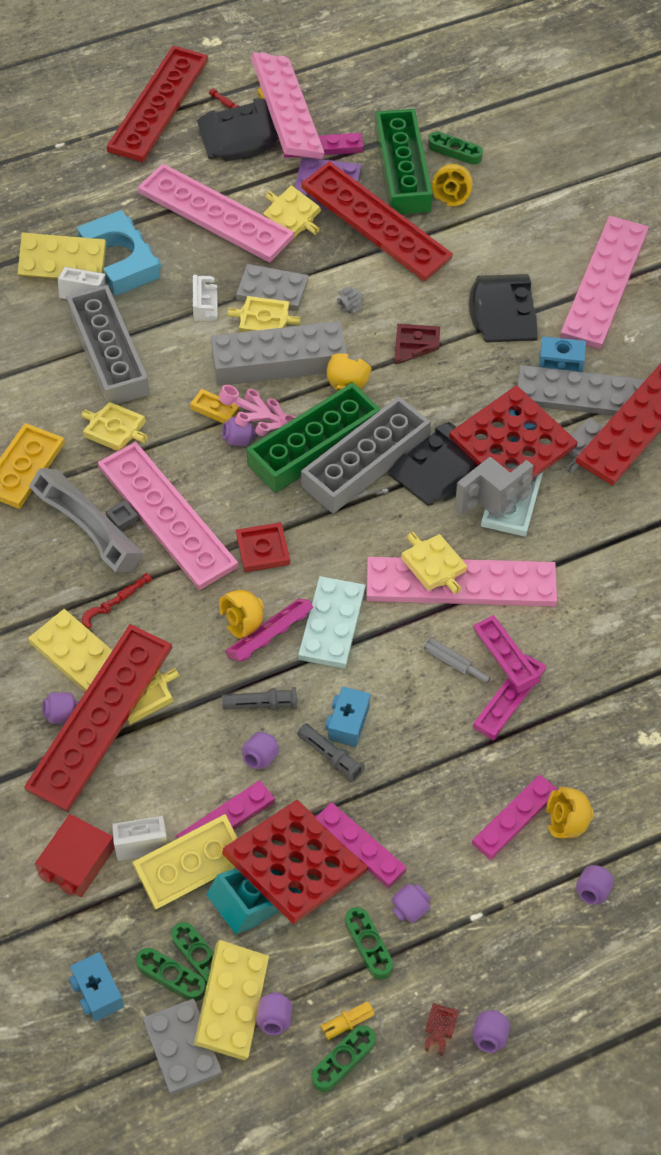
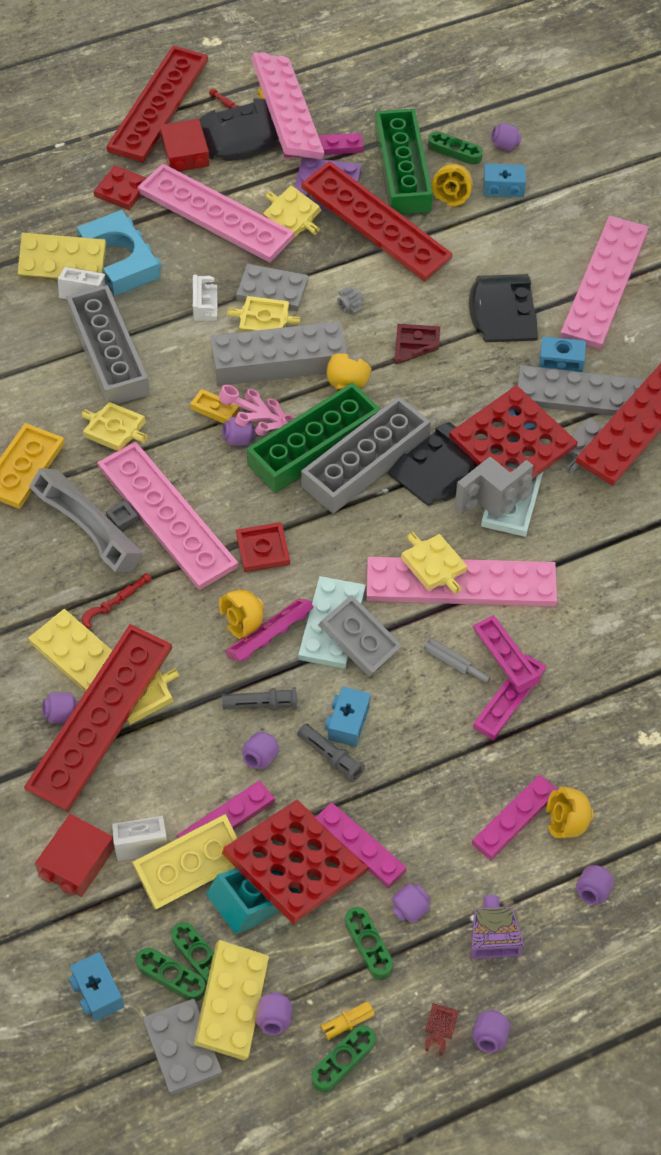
(120, 187): none -> red plate
(184, 145): none -> red brick
(360, 635): none -> light grey plate
(495, 931): none -> torso
(504, 180): none -> dark azure brick
(506, 137): none -> medium lavender head

